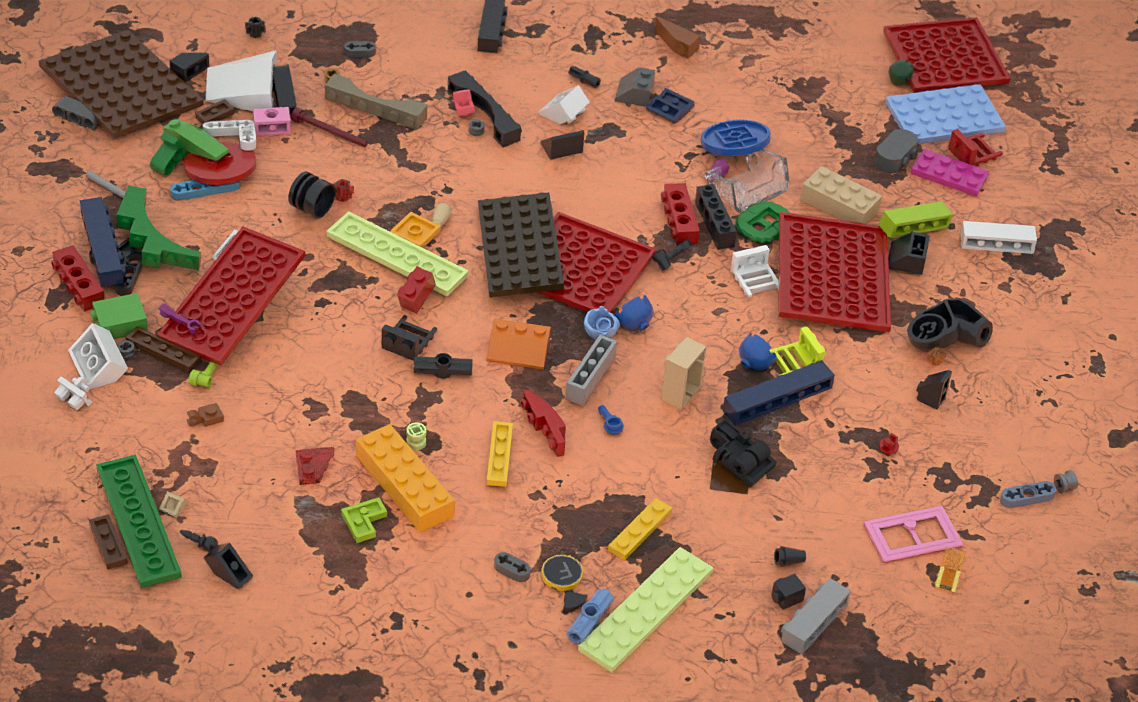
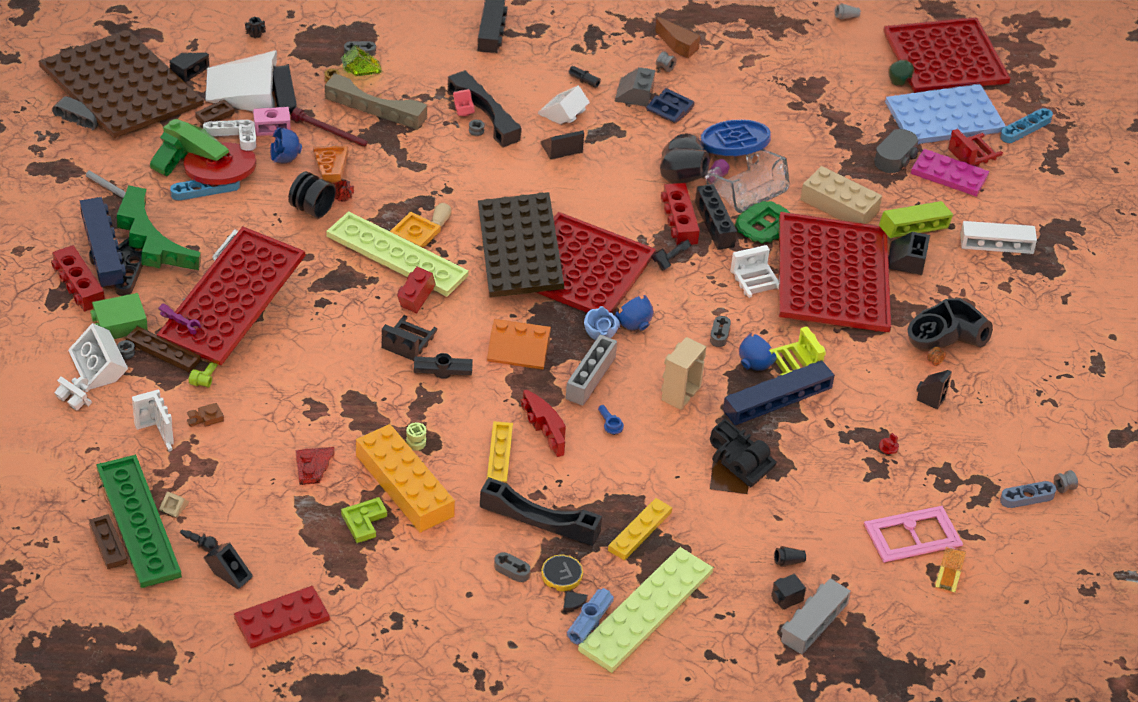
(149, 411): none -> white plate
(281, 617): none -> red plate
(285, 147): none -> blue cylinder
(331, 161): none -> orange wing
(360, 62): none -> clear neon green slope
(504, 500): none -> black arch
(666, 61): none -> flat silver wheel
(684, 159): none -> black piece
(717, 330): none -> dark grey beam
(845, 11): none -> light grey cone
(1011, 132): none -> dark azure beam

